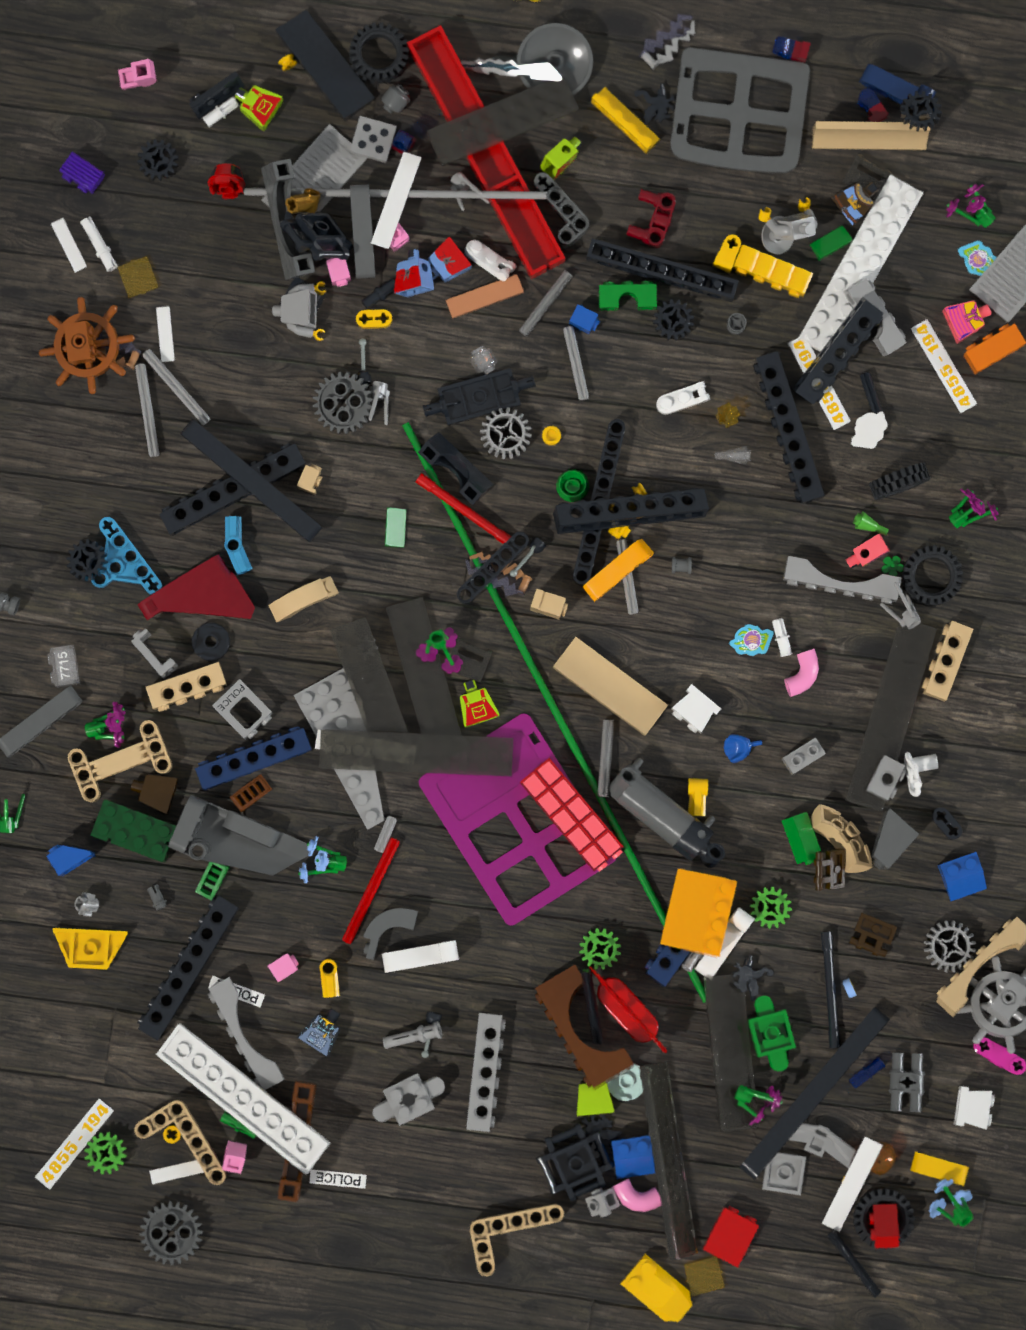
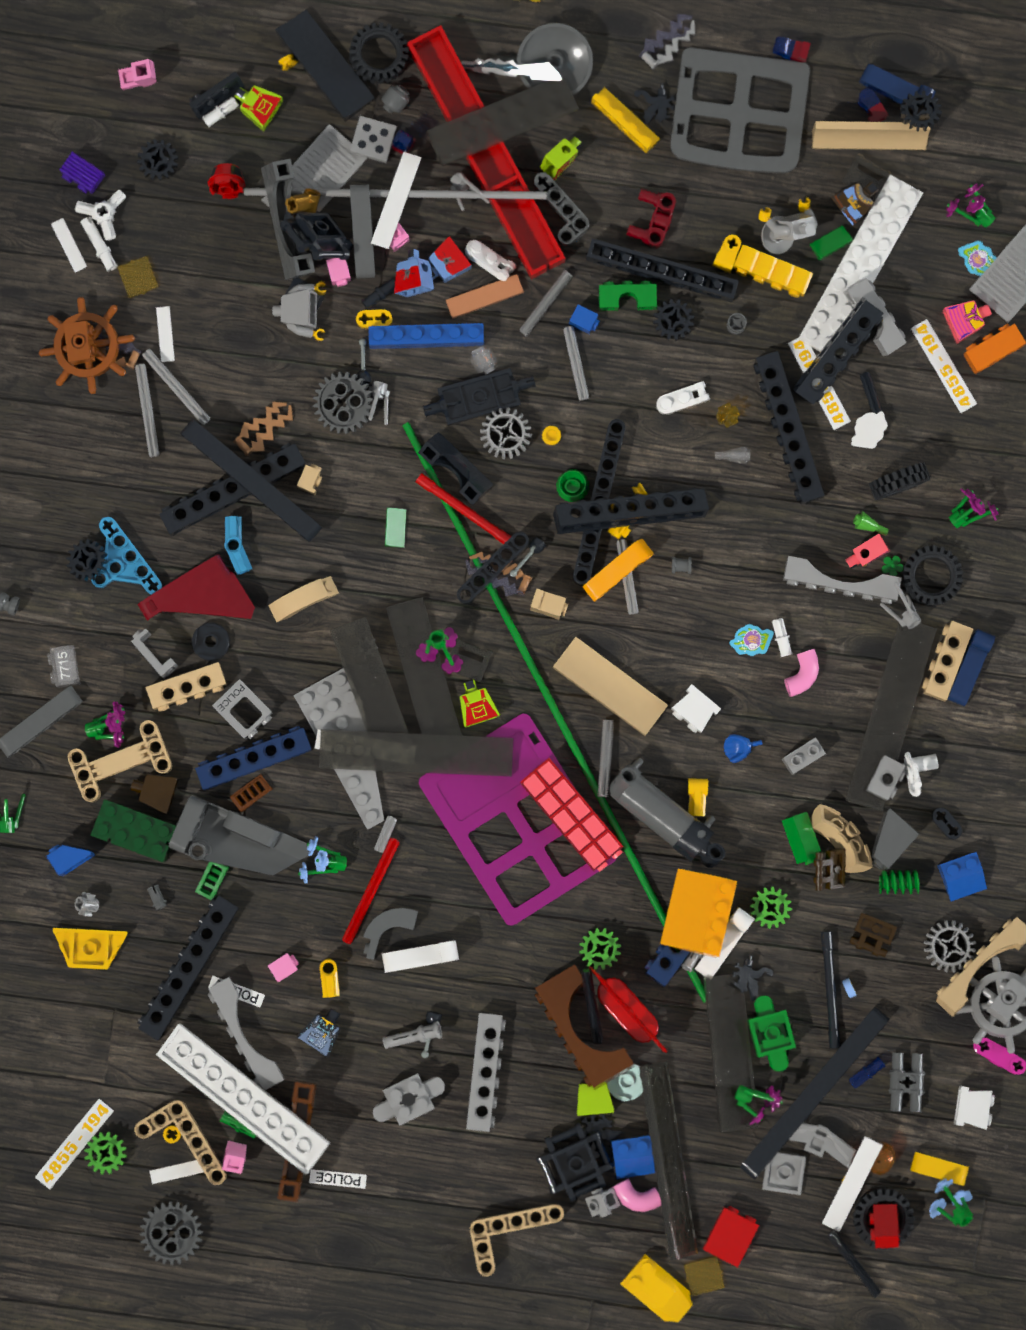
(105, 220): none -> white bush
(269, 422): none -> medium nougat piece
(426, 336): none -> blue brick
(899, 881): none -> green piece
(970, 667): none -> dark blue beam

